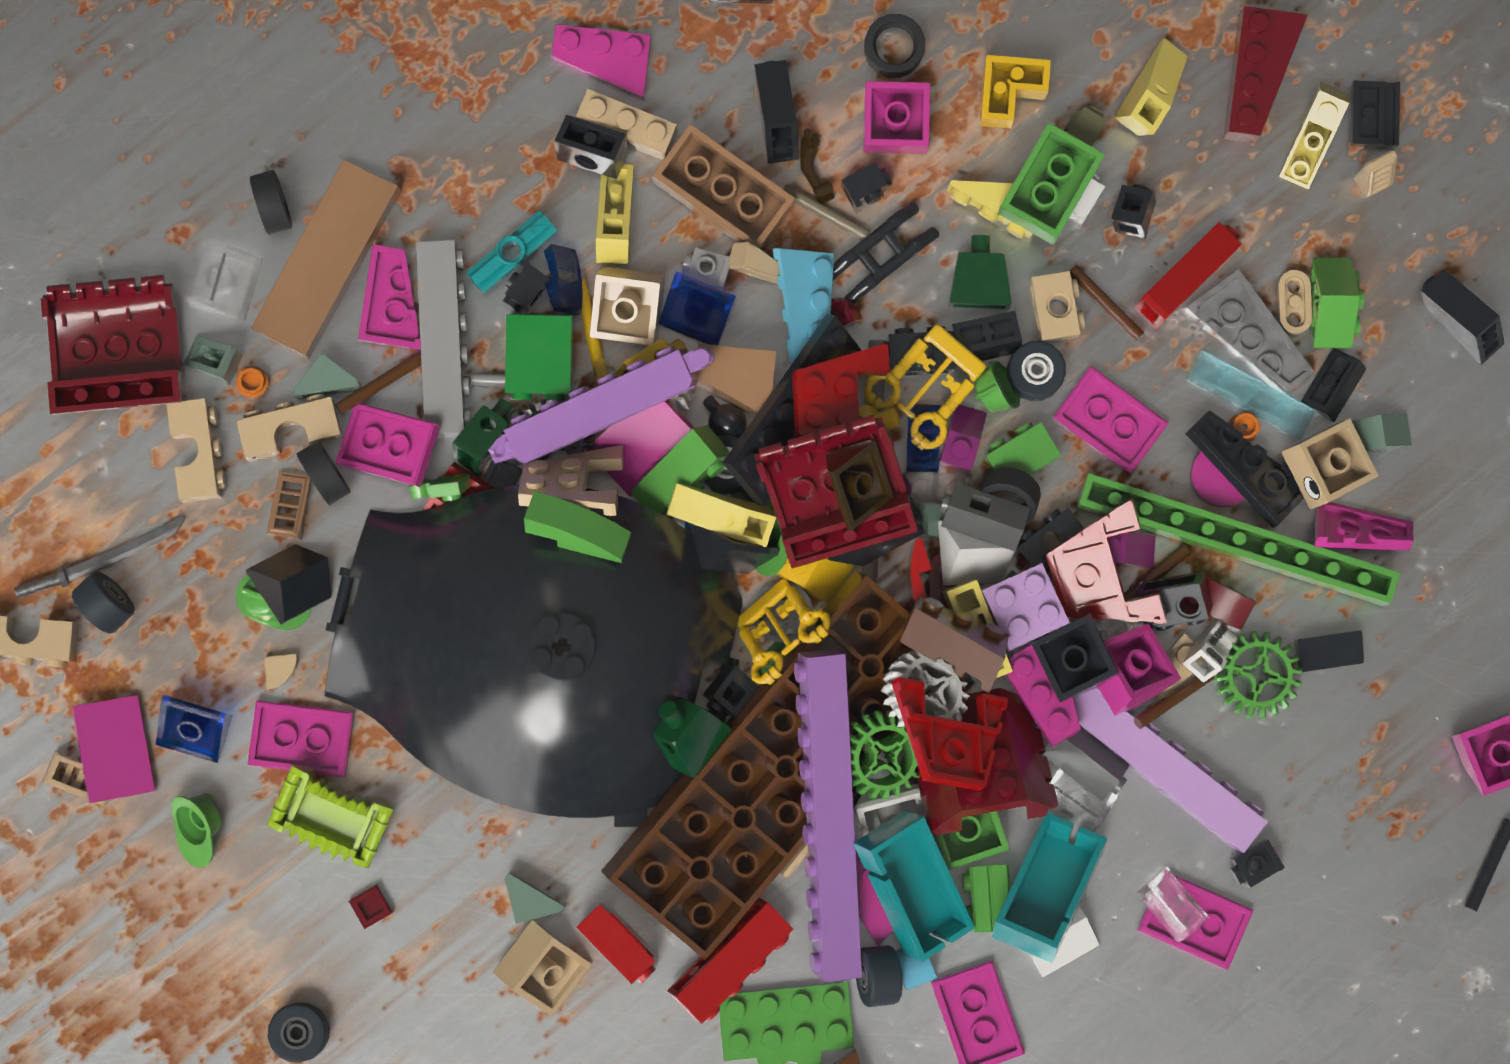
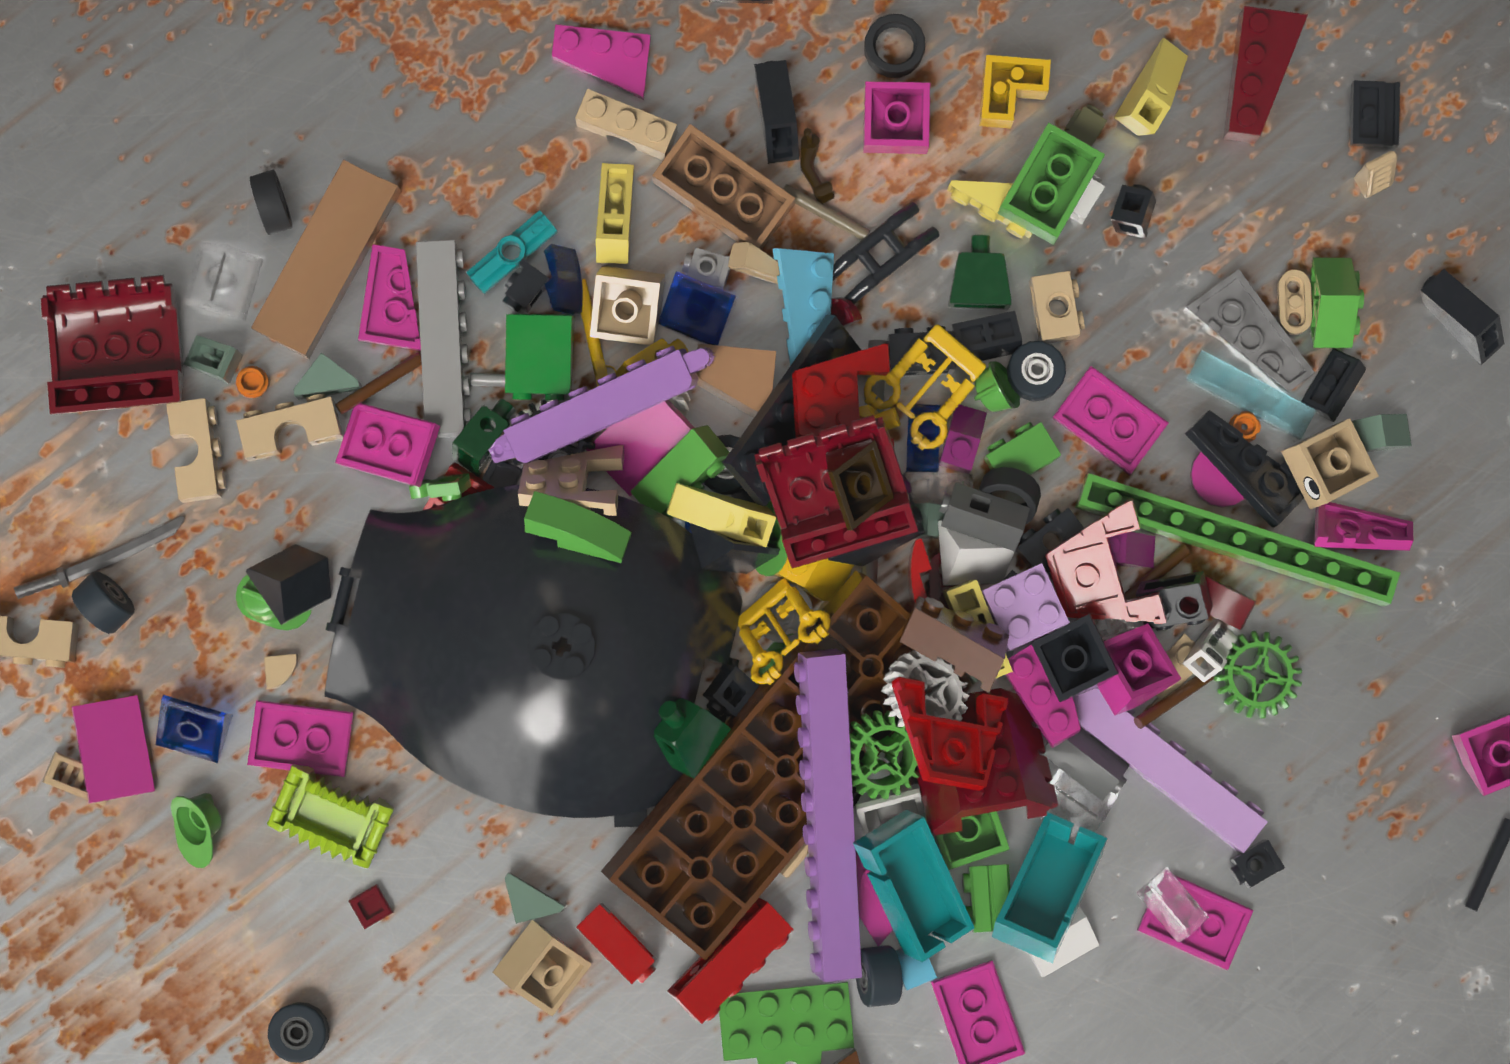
(284, 531): medium nougat slope -> none
(323, 473): black tyre -> none
(591, 146): black brick -> none
(725, 418): black piece -> none
(866, 186): black brick -> none
(1106, 303): reddish brown bar -> none
(1188, 274): red slope -> none
(1315, 135): light yellow slope -> none
(1330, 651): black slope -> none

